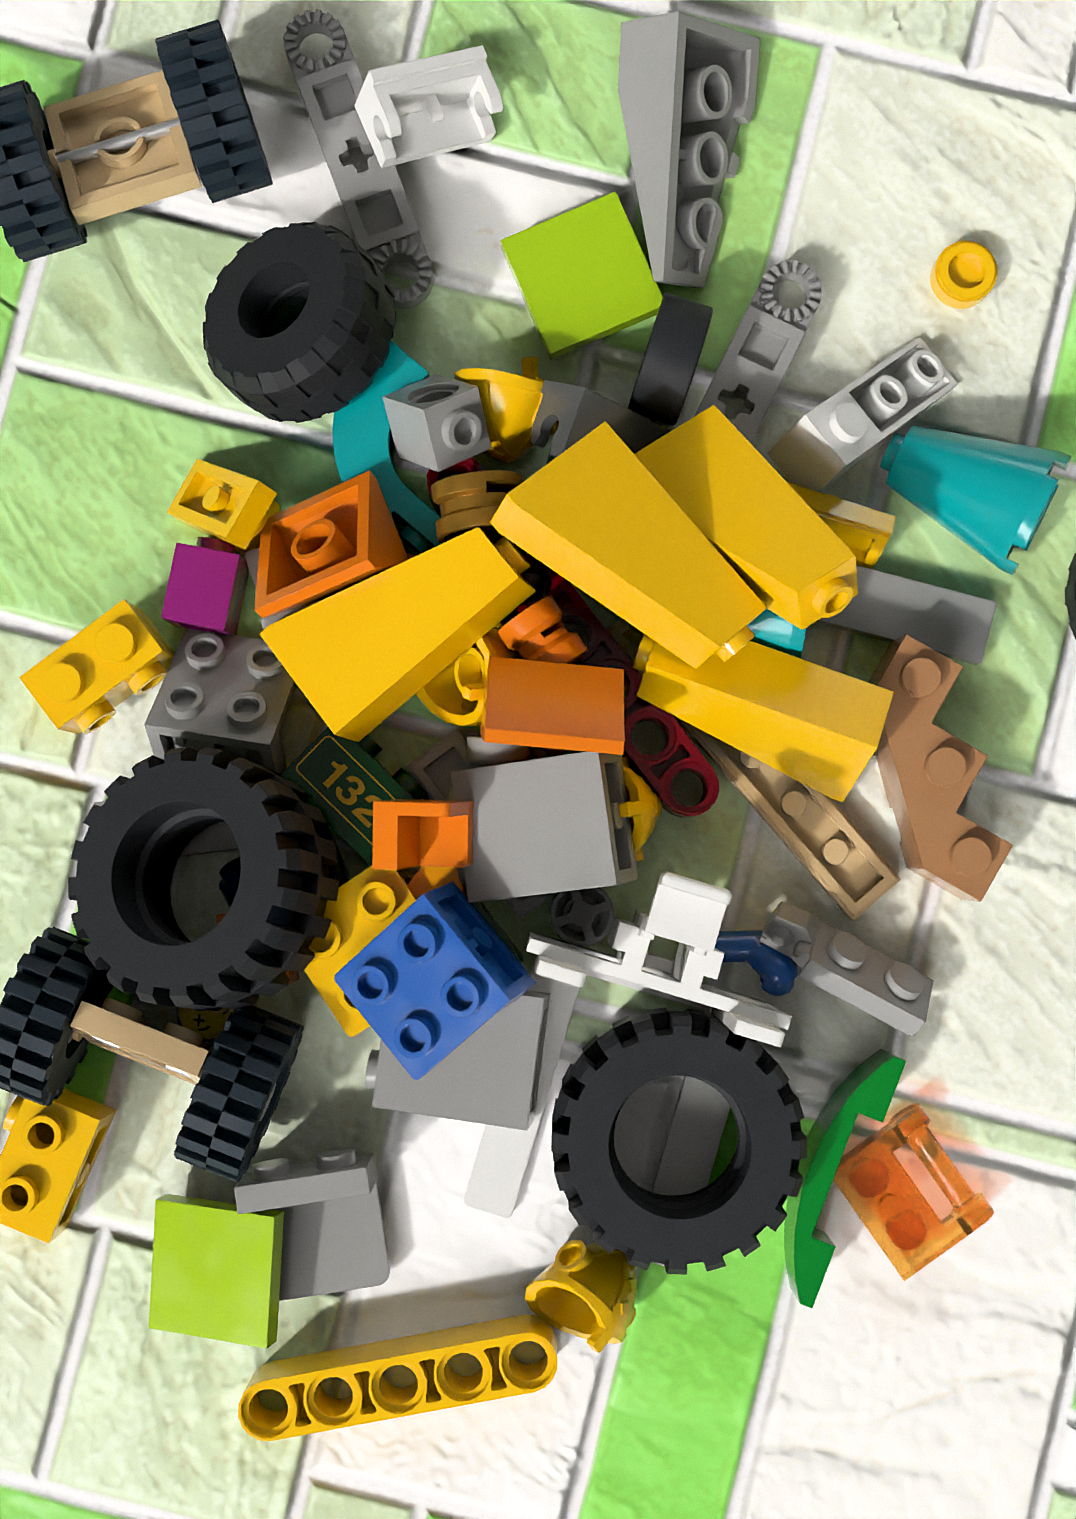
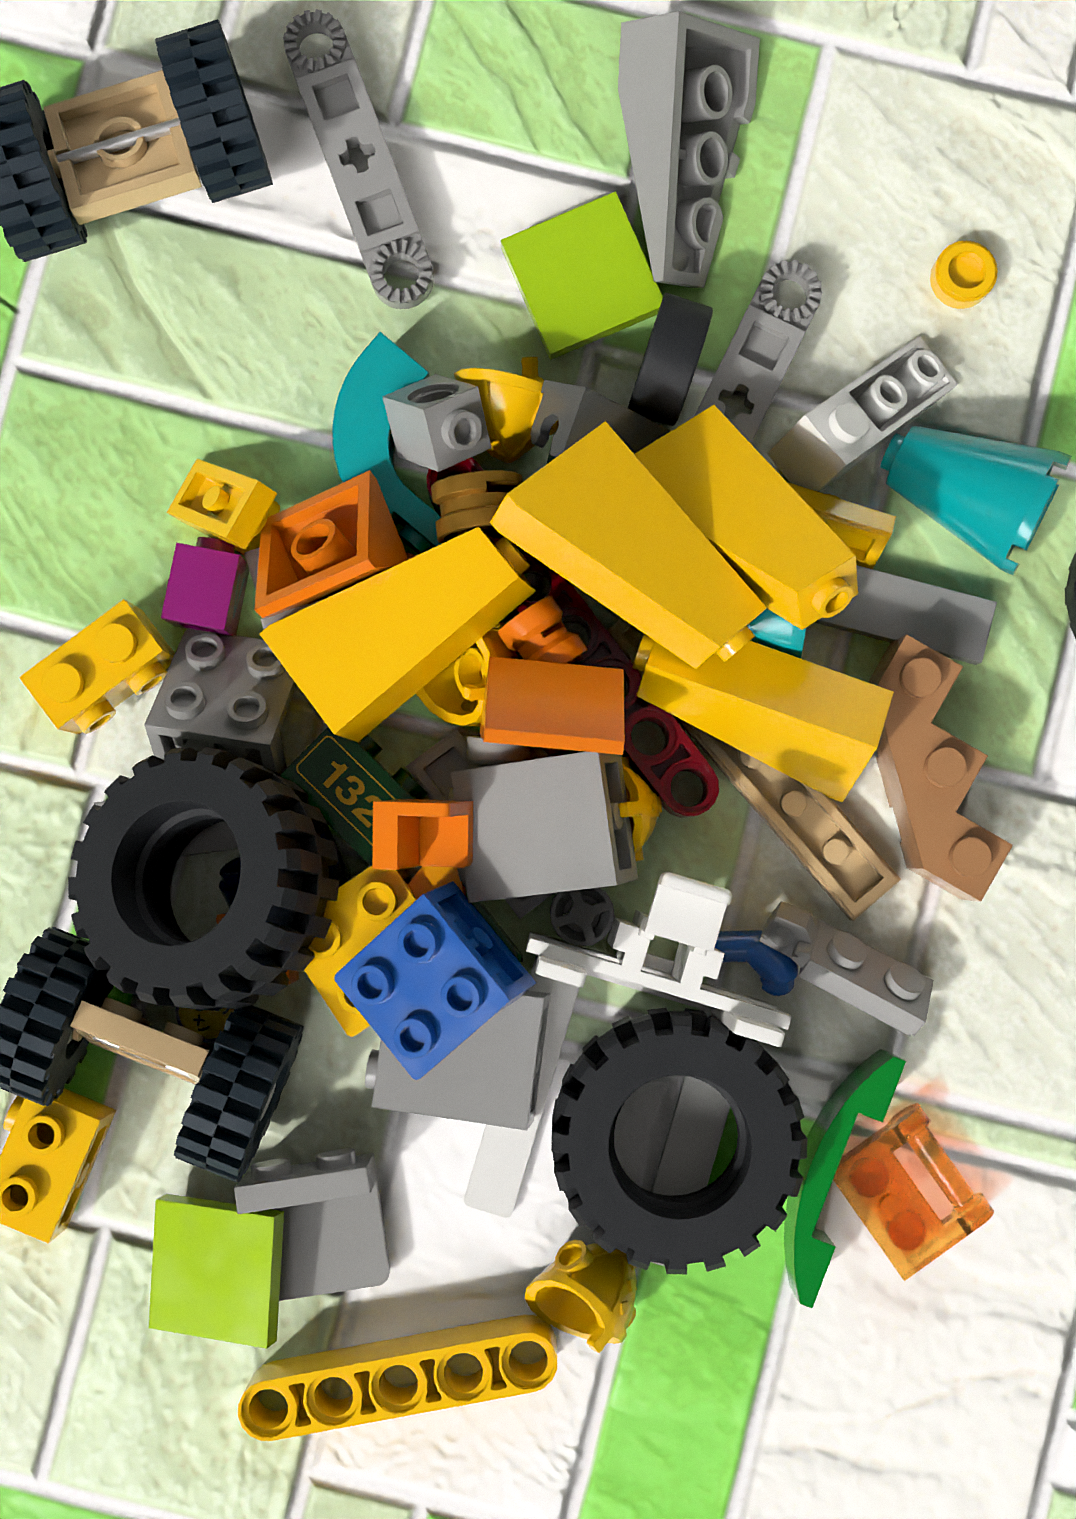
(299, 322): black tyre -> none
(429, 106): white hinge -> none

